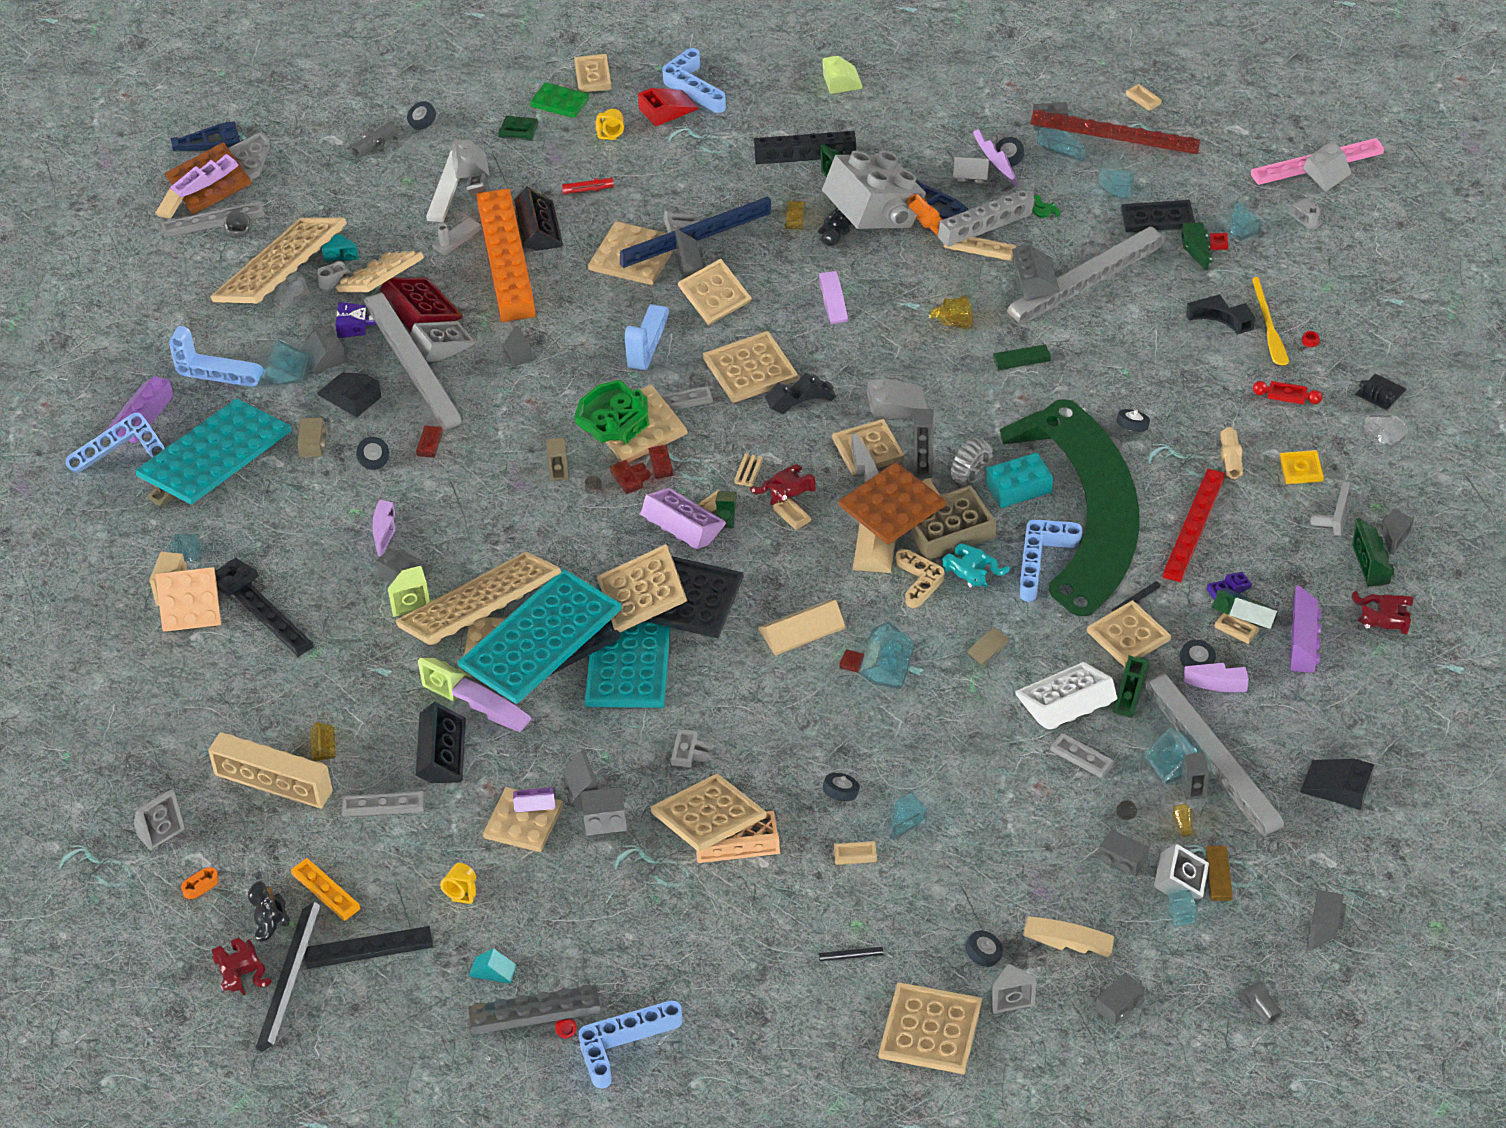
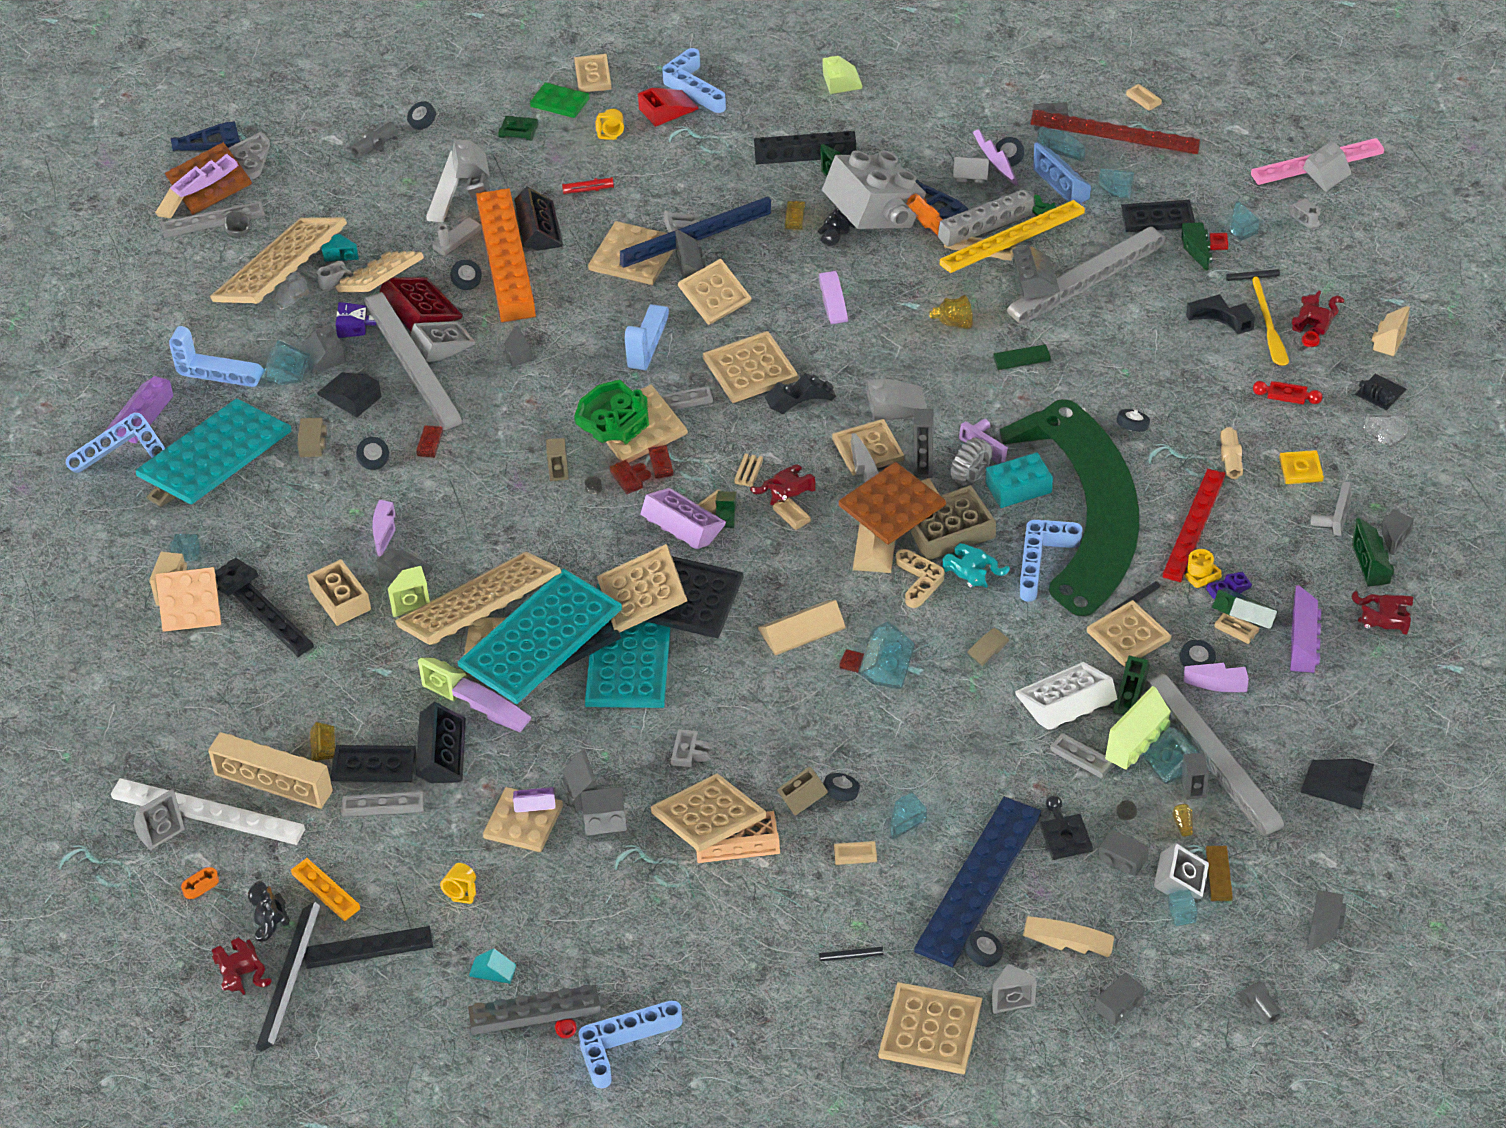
(213, 812): none -> white plate
(339, 592): none -> tan brick
(373, 763): none -> black plate
(466, 274): none -> black wheel
(802, 791): none -> dark tan brick
(977, 430): none -> lavender piece
(977, 882): none -> dark blue plate
(1011, 236): none -> yellow plate
(1060, 175): none -> medium blue slope
(1072, 825): none -> black plate
(1138, 729): none -> yellowish green slope
(1201, 567): none -> yellow piece
(1250, 275): none -> black bar
(1314, 315): none -> dark red animal
(1391, 331): none -> tan slope

